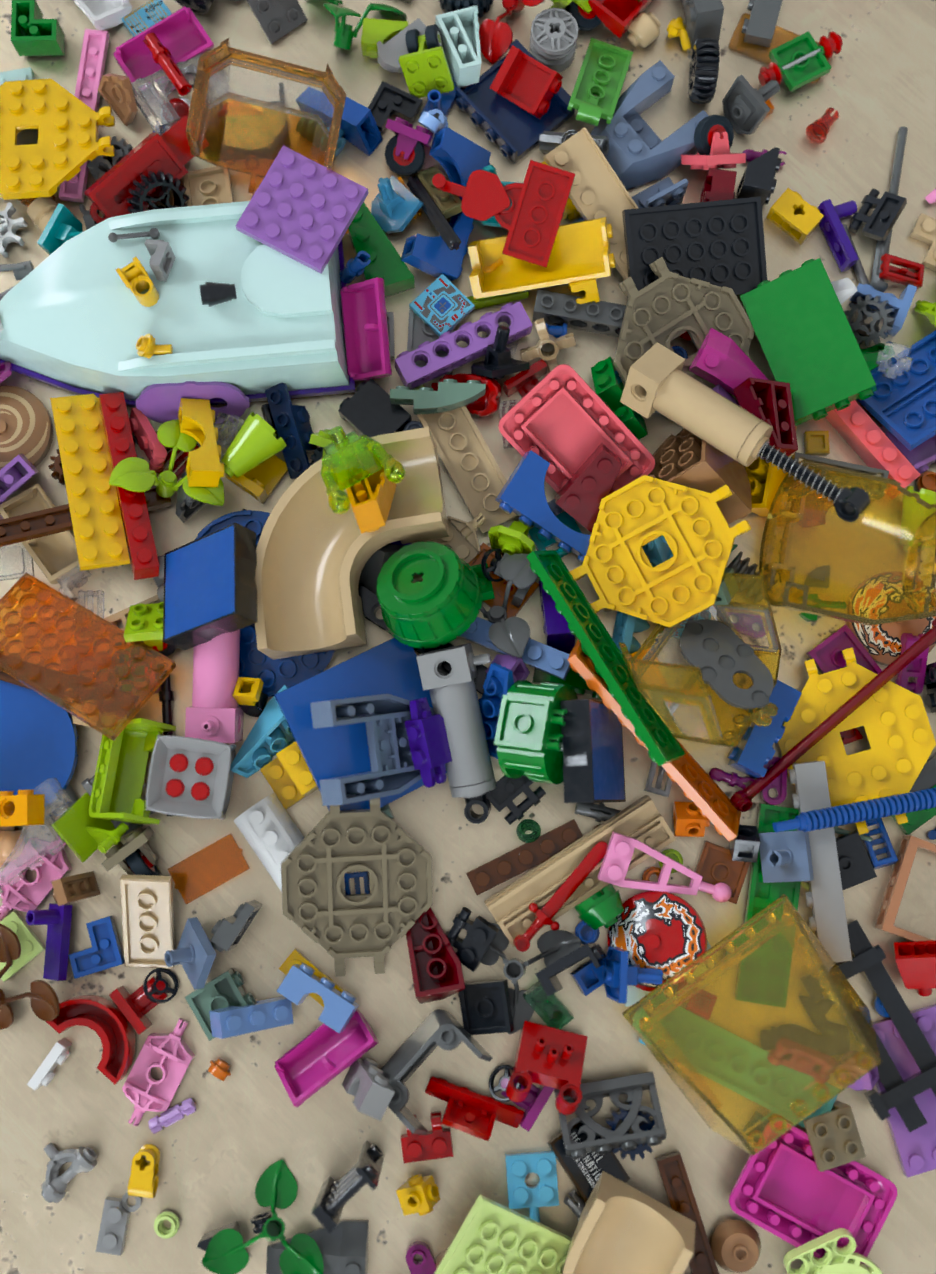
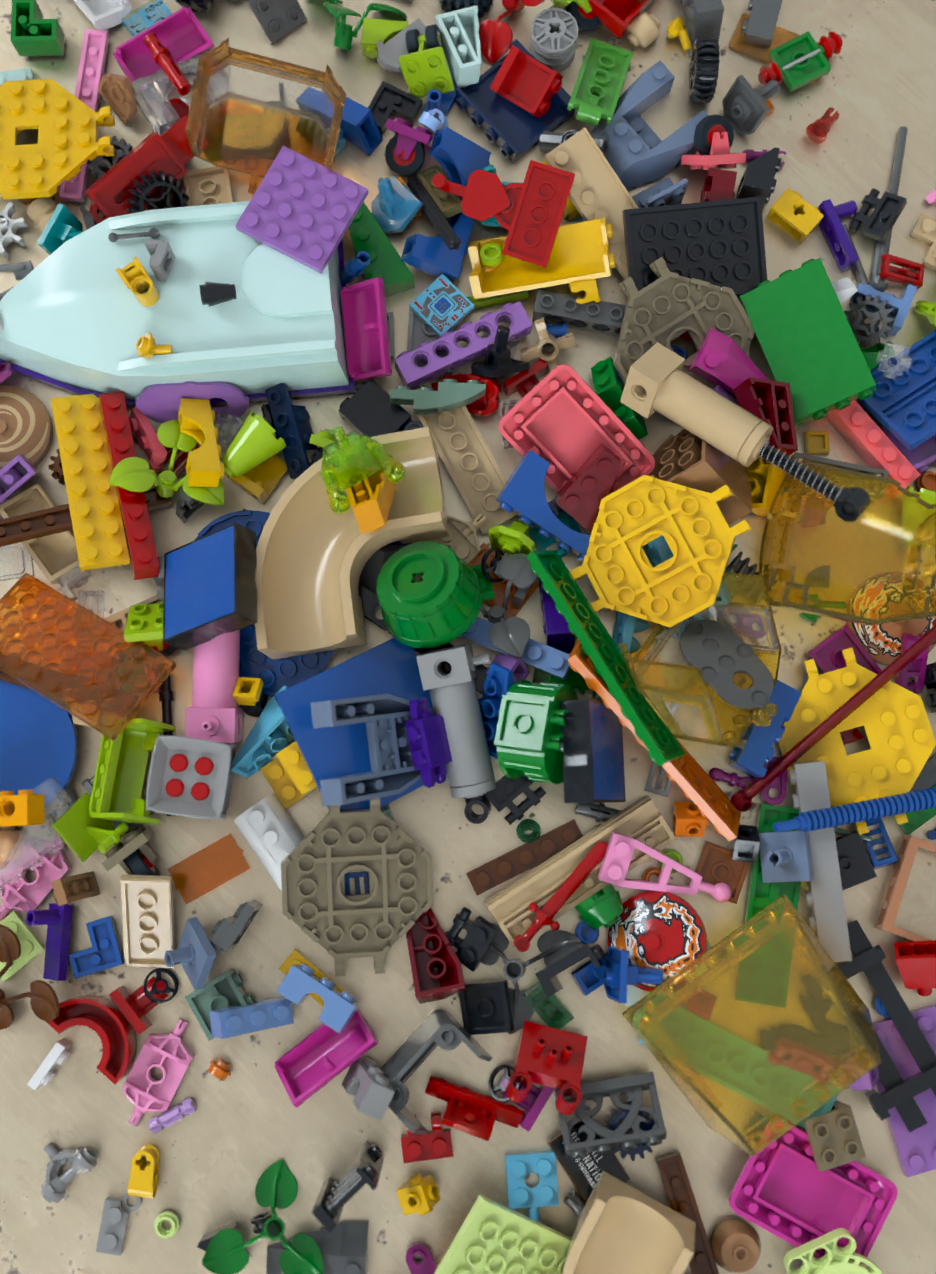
(491, 254): none -> lime tile

